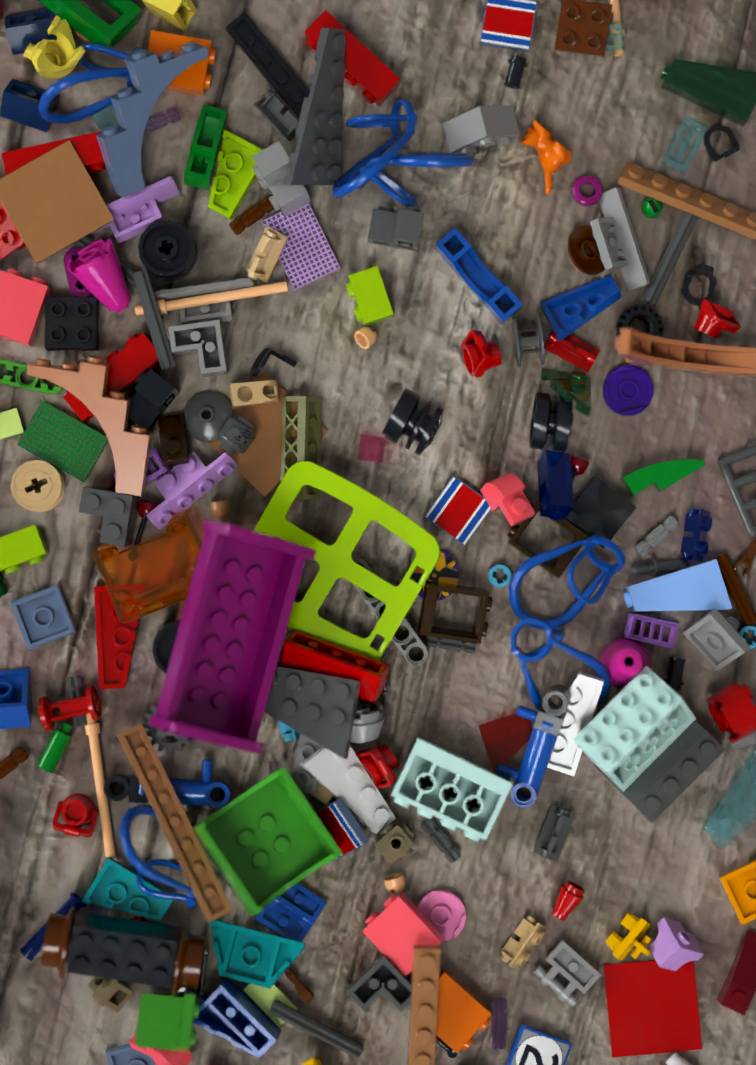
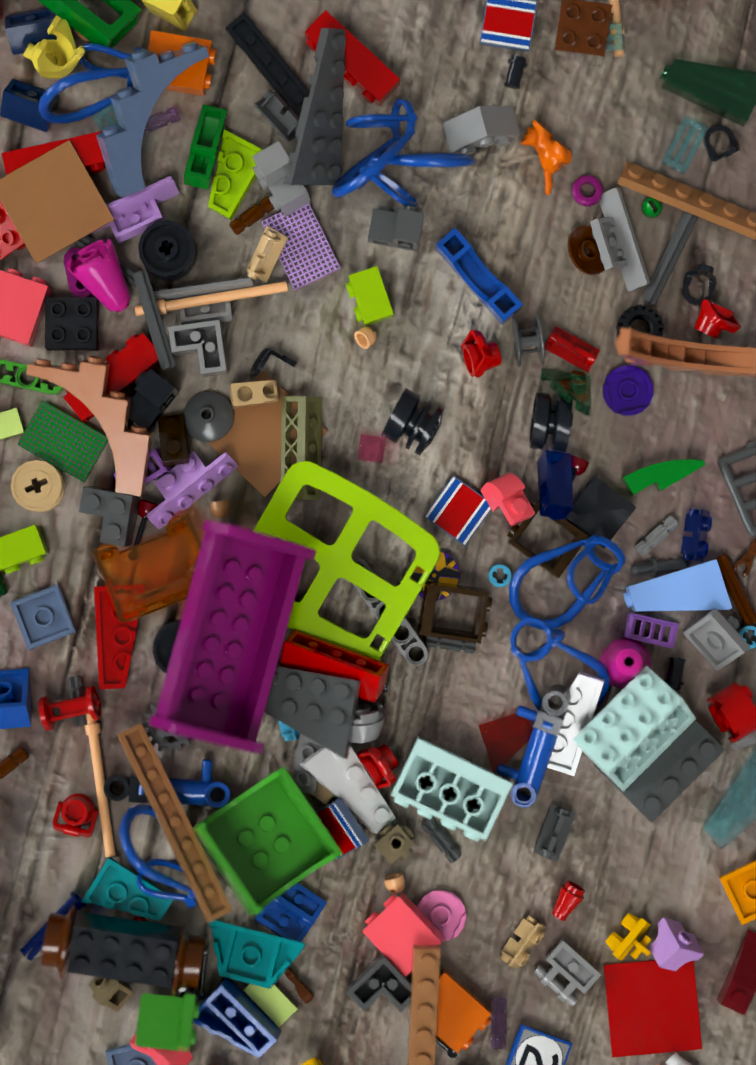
(55, 748): green cylinder -> none
(236, 435): dark grey head -> none
(316, 1029): dark grey axle -> none
(578, 306): blue wing -> none

